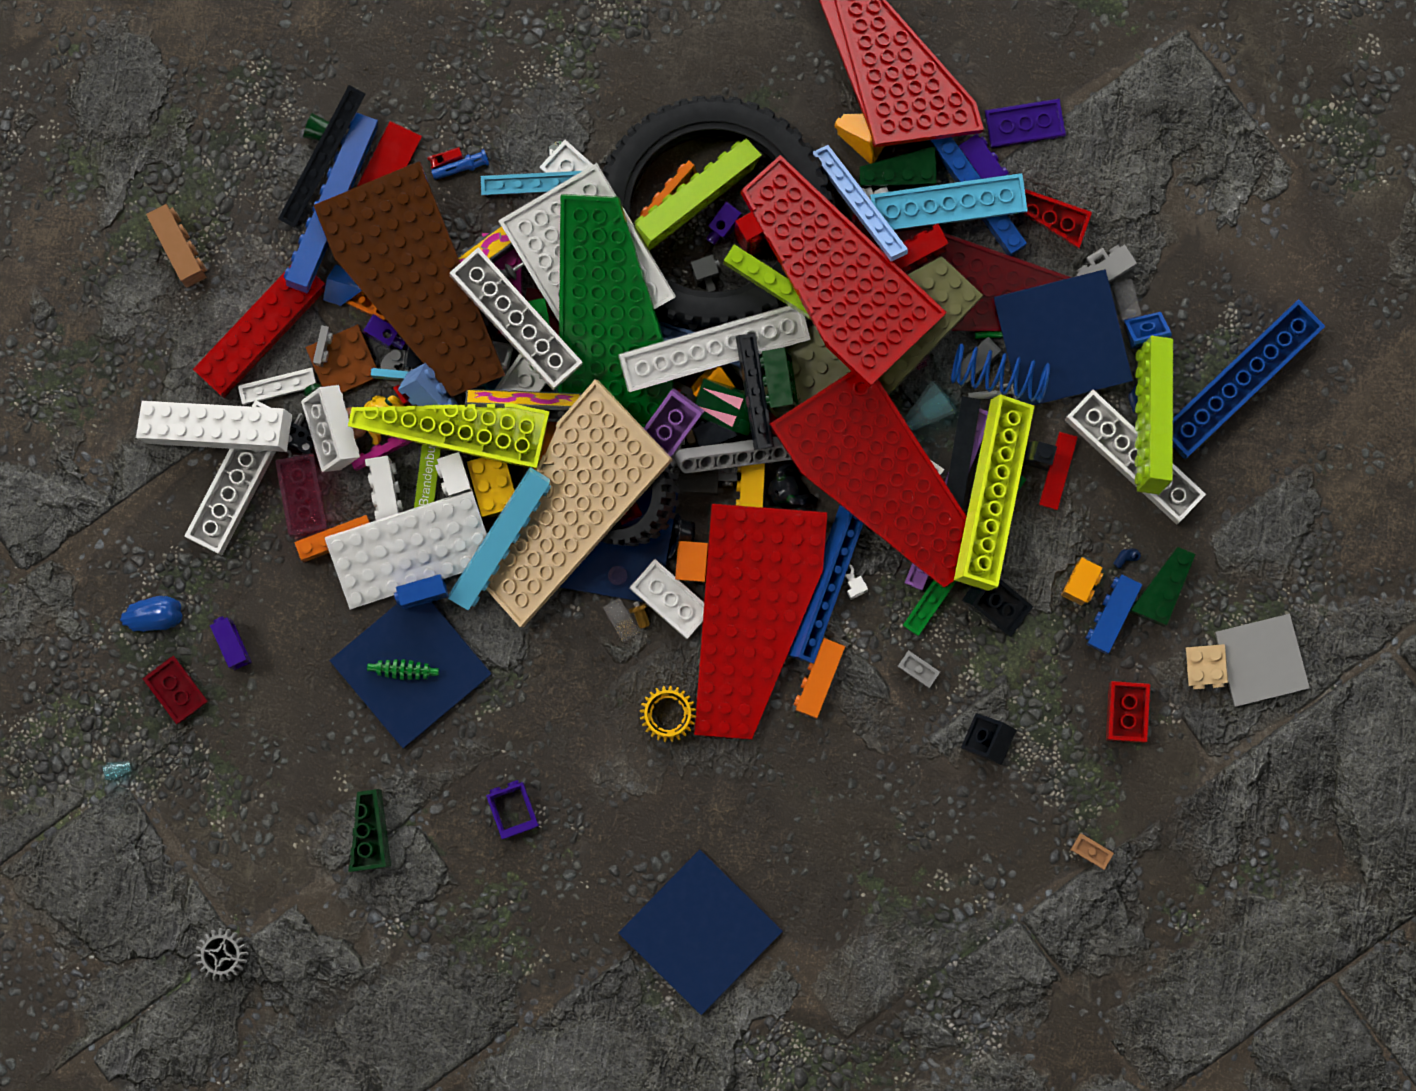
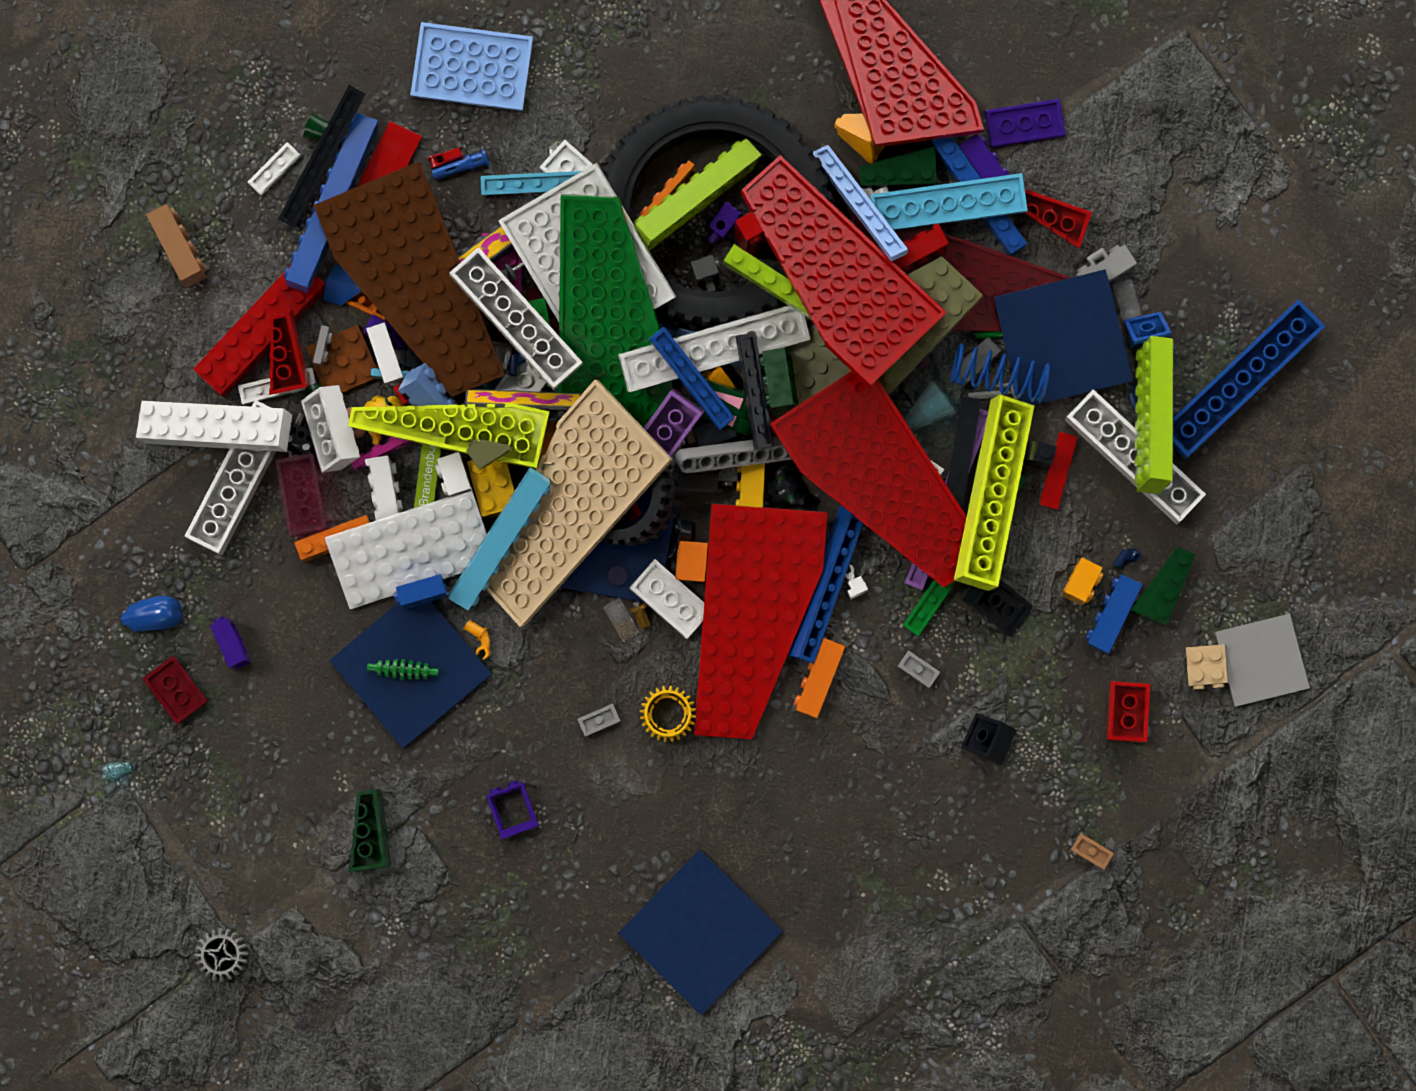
(274, 169): none -> white tile
(286, 355): none -> red wedge
(384, 352): none -> white tile
(471, 66): none -> light blue plate
(482, 635): none -> light orange piece
(486, 452): none -> olive slope
(514, 362): none -> dark blue arm
(598, 720): none -> light grey plate
(691, 378): none -> blue tile

